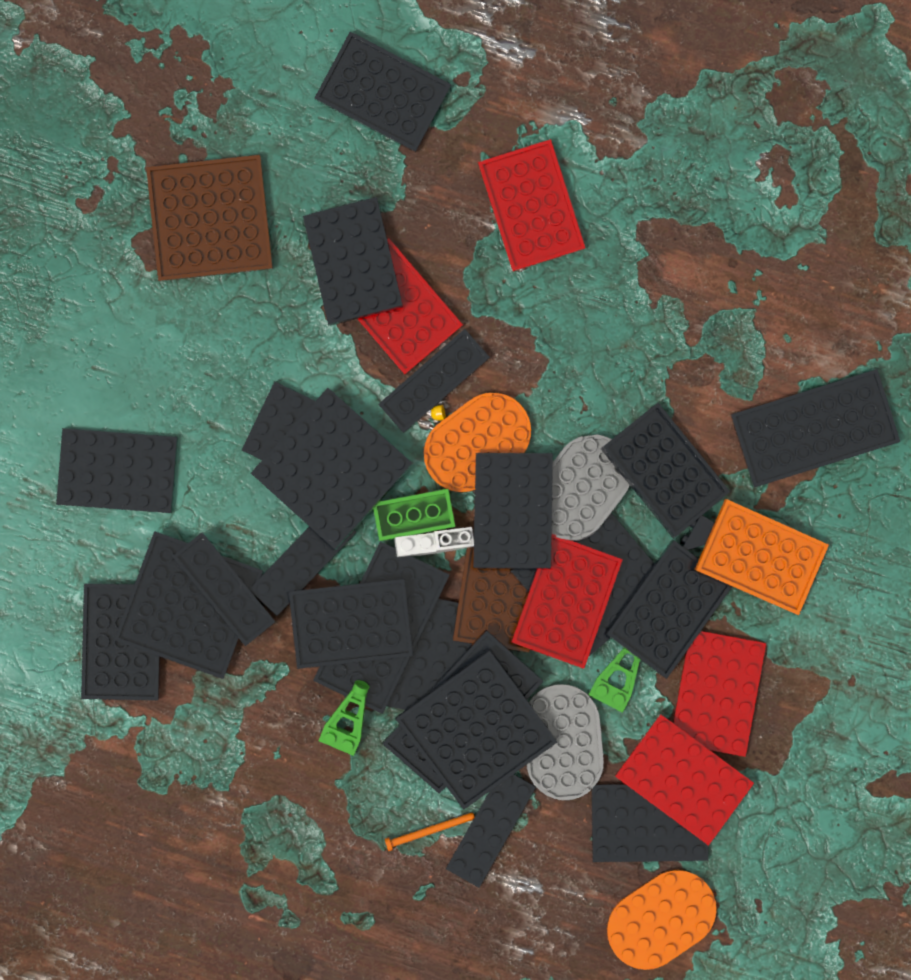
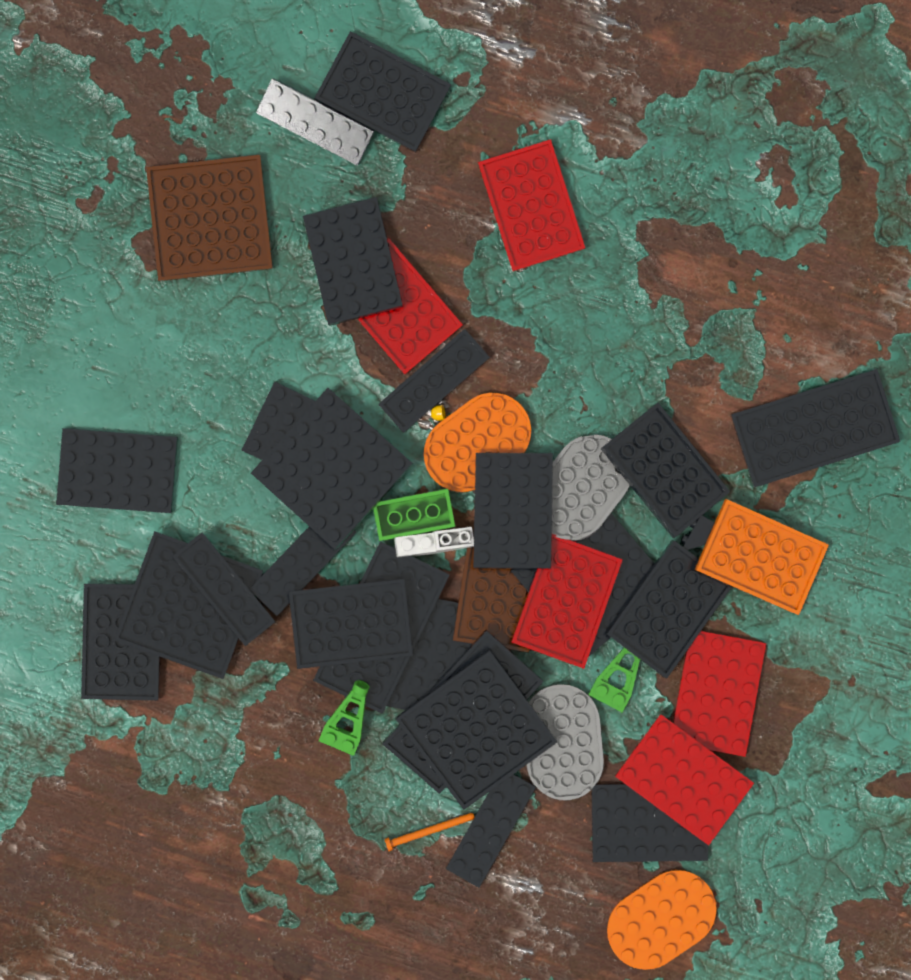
(315, 121): none -> plate

